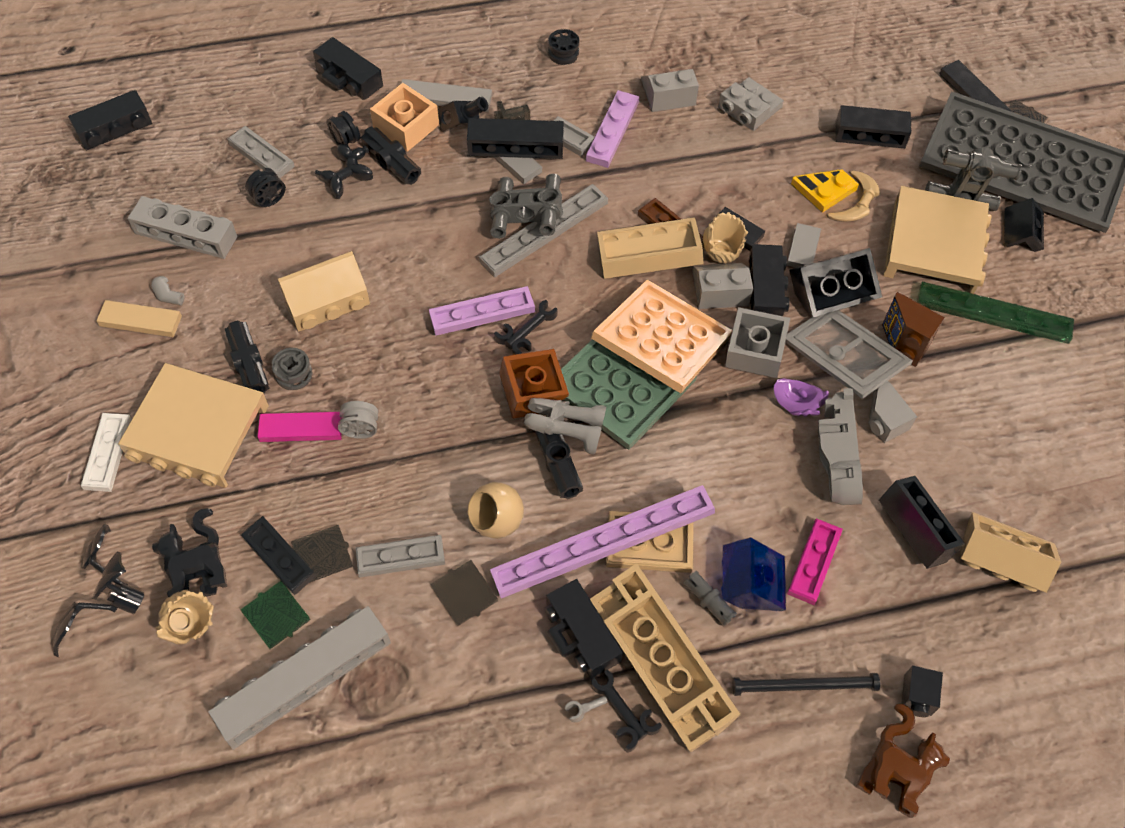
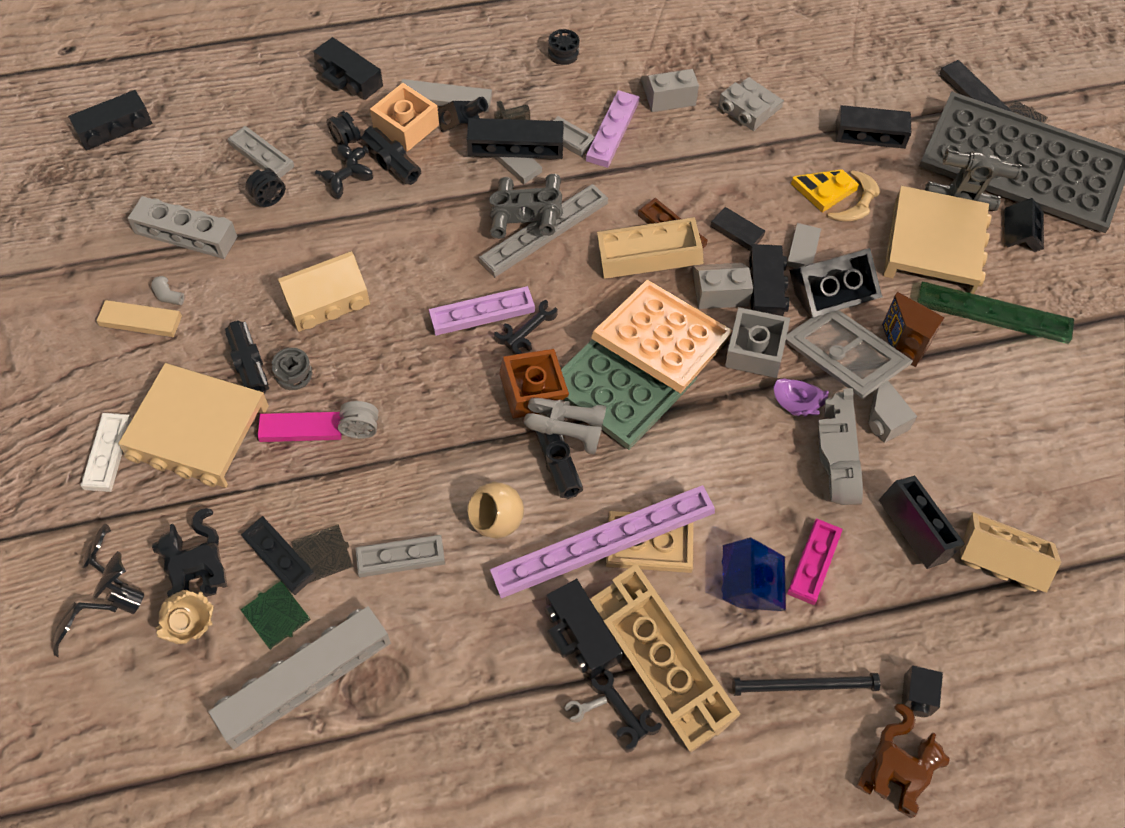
(464, 592): clear smoke piece -> none
(710, 598): dark grey pin -> none
(724, 238): tan hair -> none

